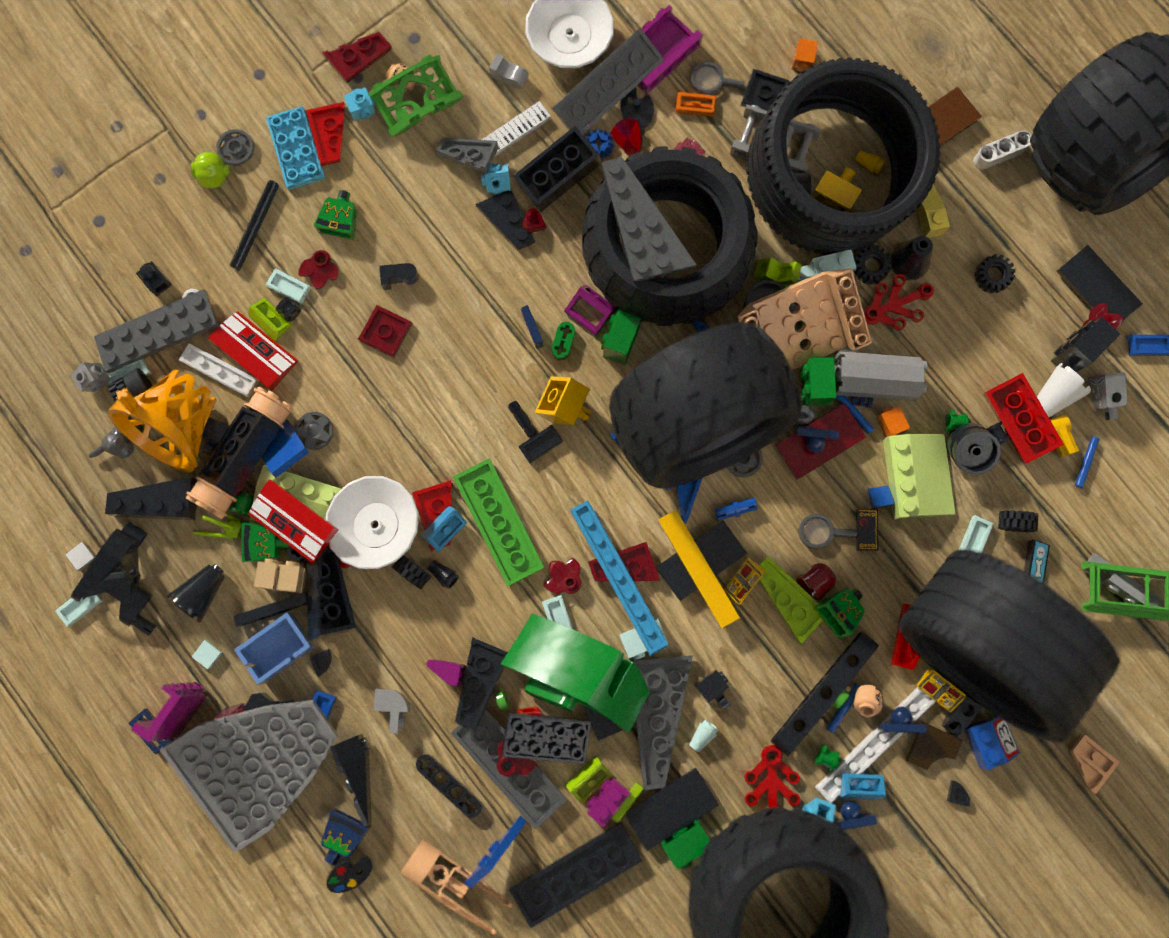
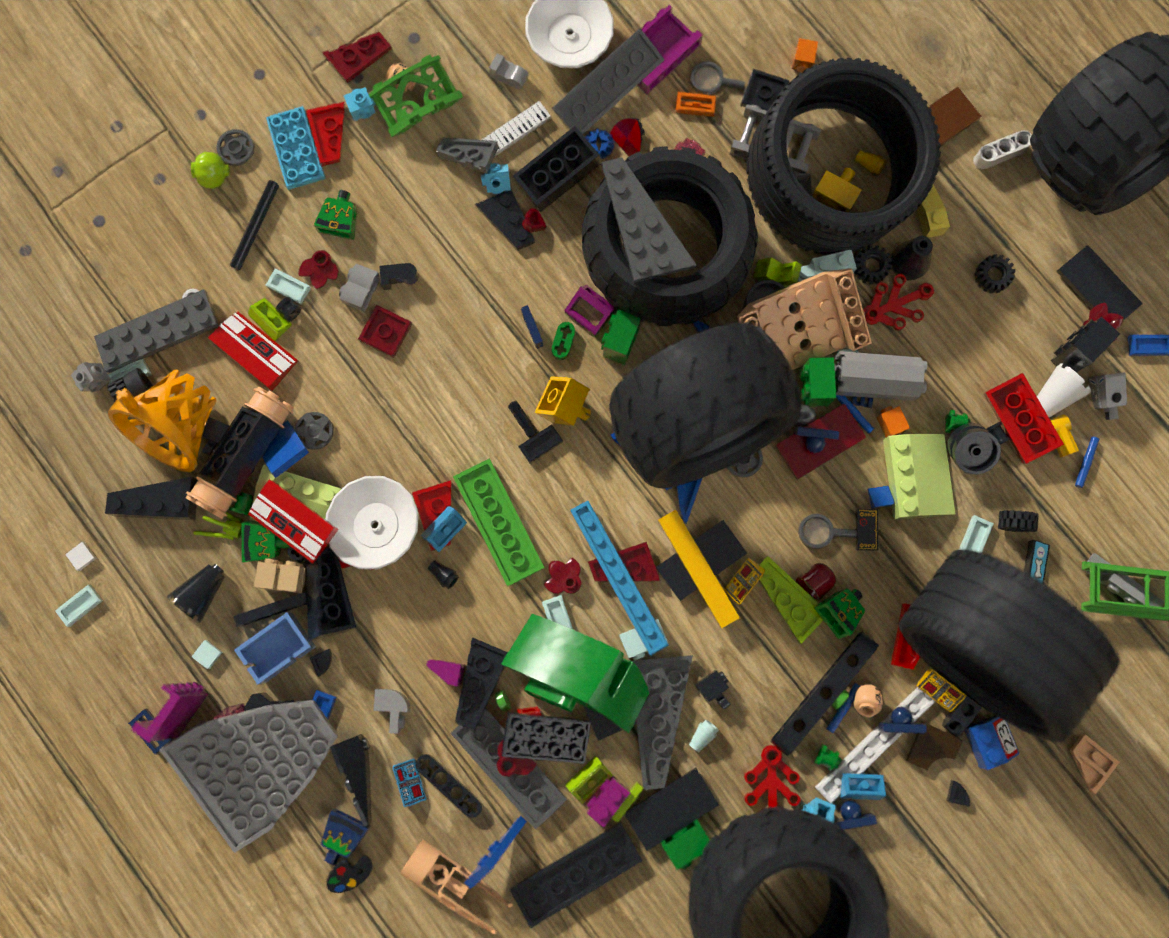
(115, 444): dark grey animal -> none
(117, 551): black connector -> none
(153, 278): black brick -> none
(219, 370): white tile -> none
(360, 287): none -> light grey brick
(409, 782): none -> slope
(411, 572): black tyre -> none
(640, 108): black piece -> none
(735, 509): blue pin -> none

